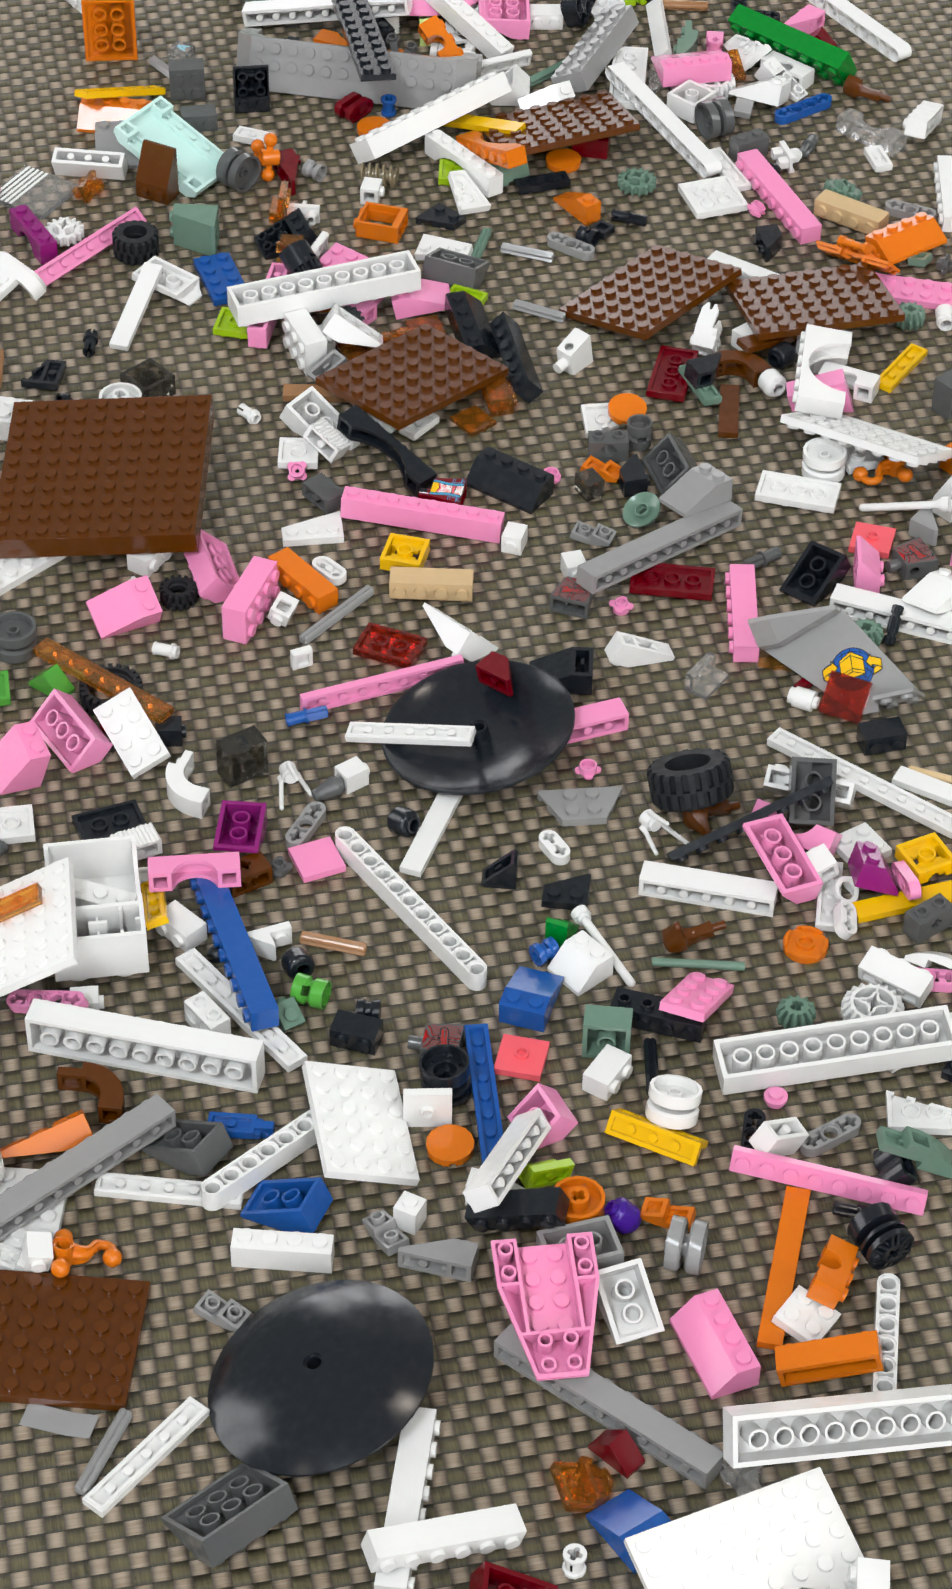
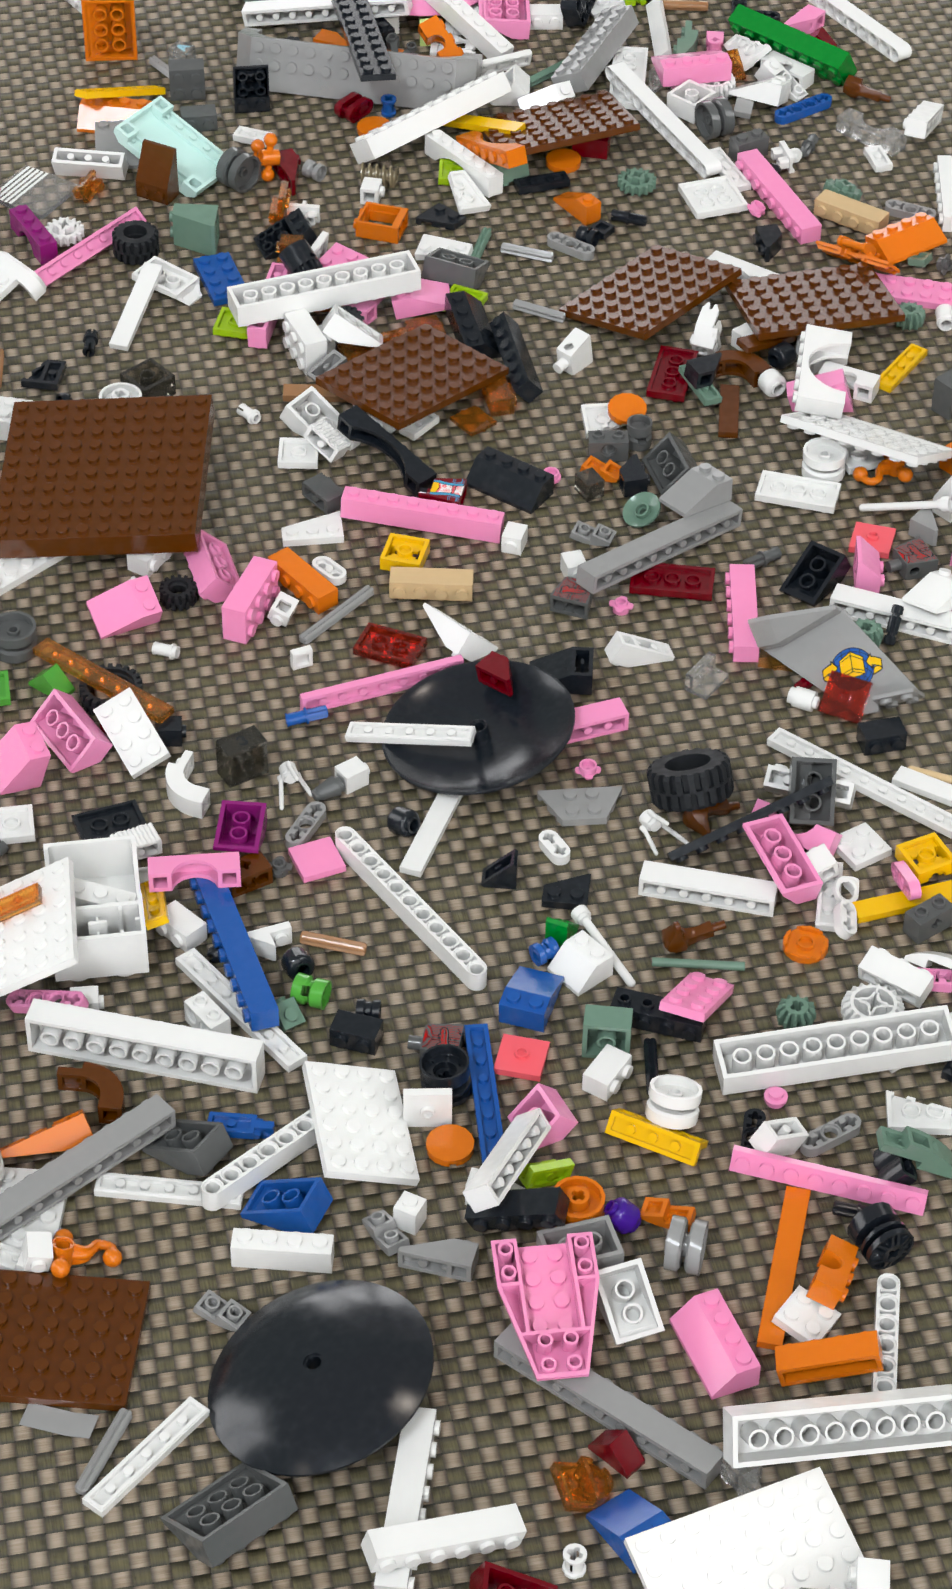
(293, 466): bright pink plate -> none
(871, 869): magenta slope -> none

